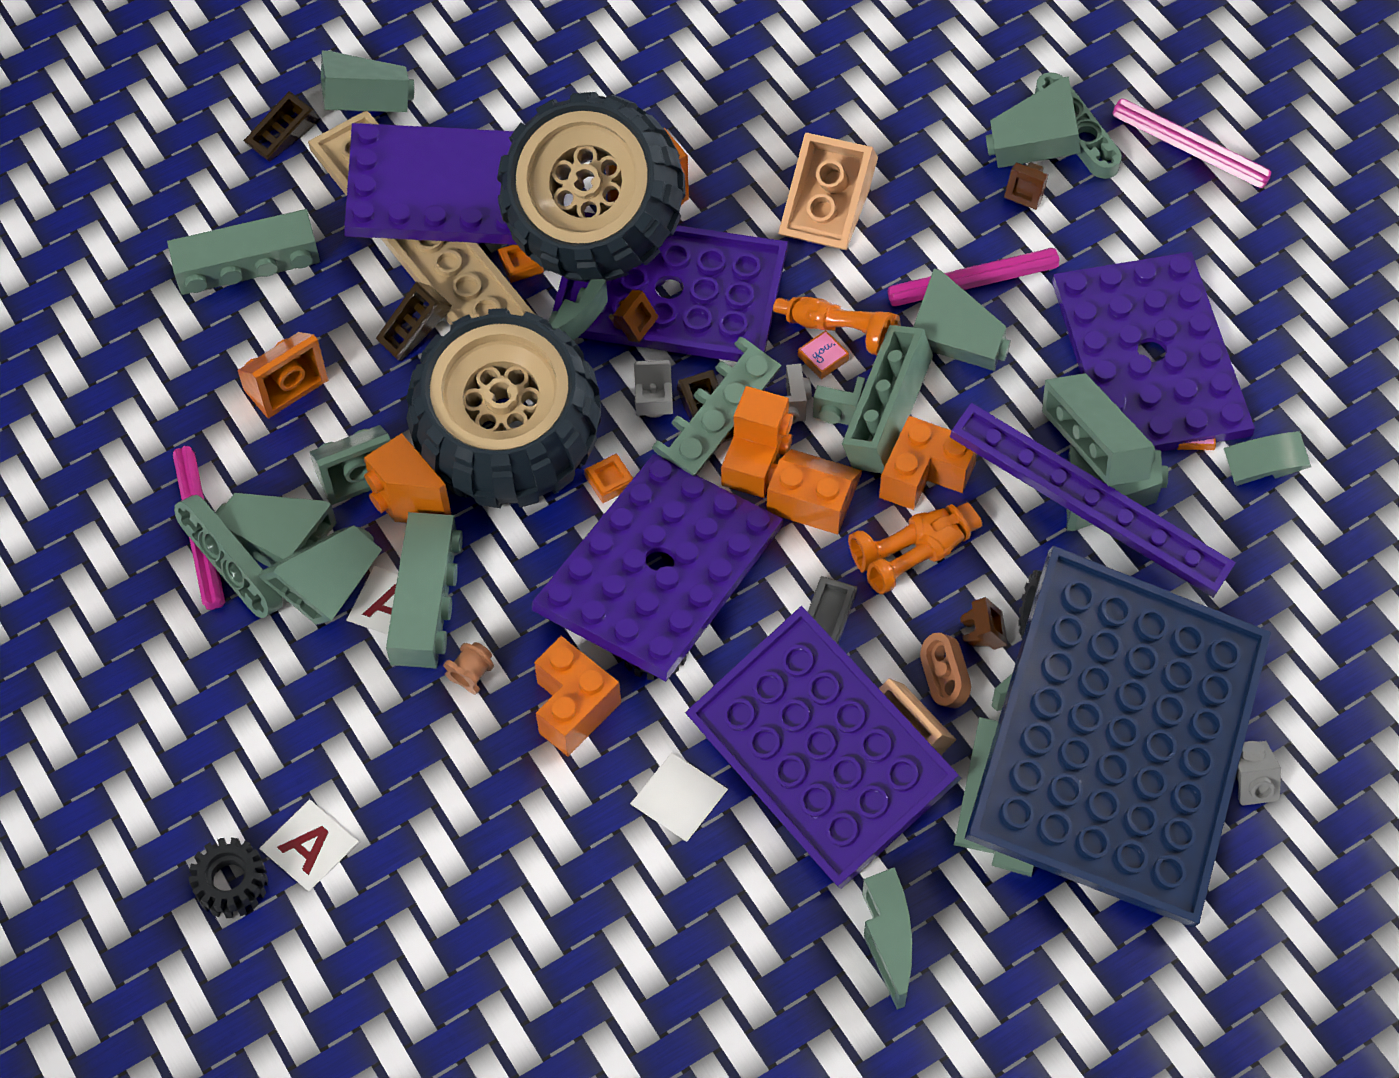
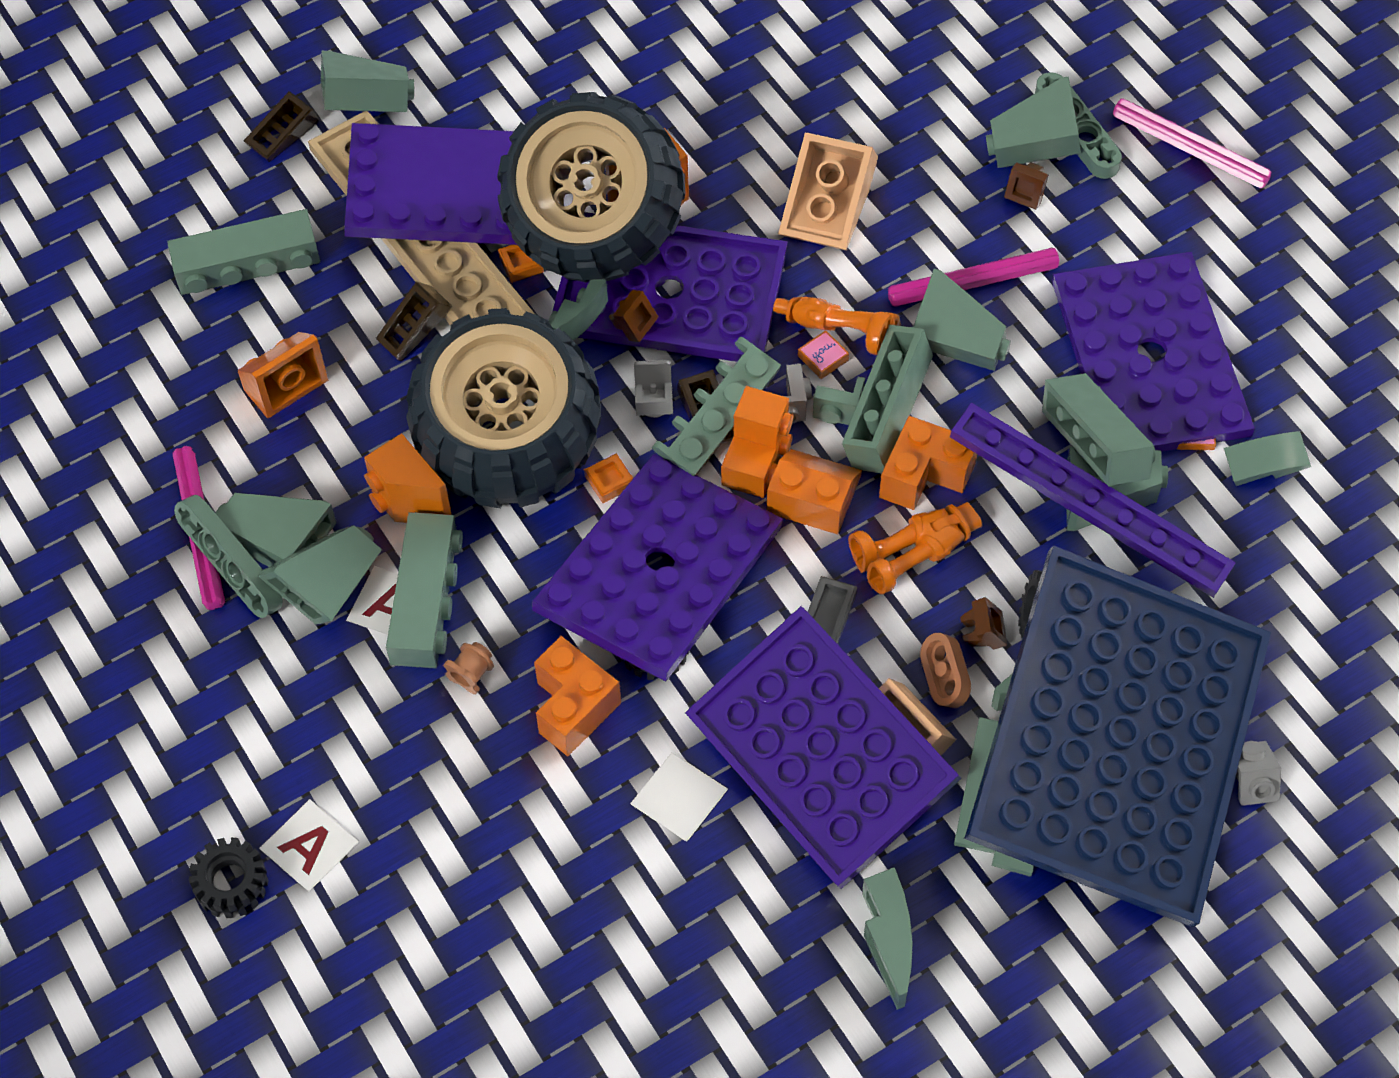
(342, 463): sand green slope -> none

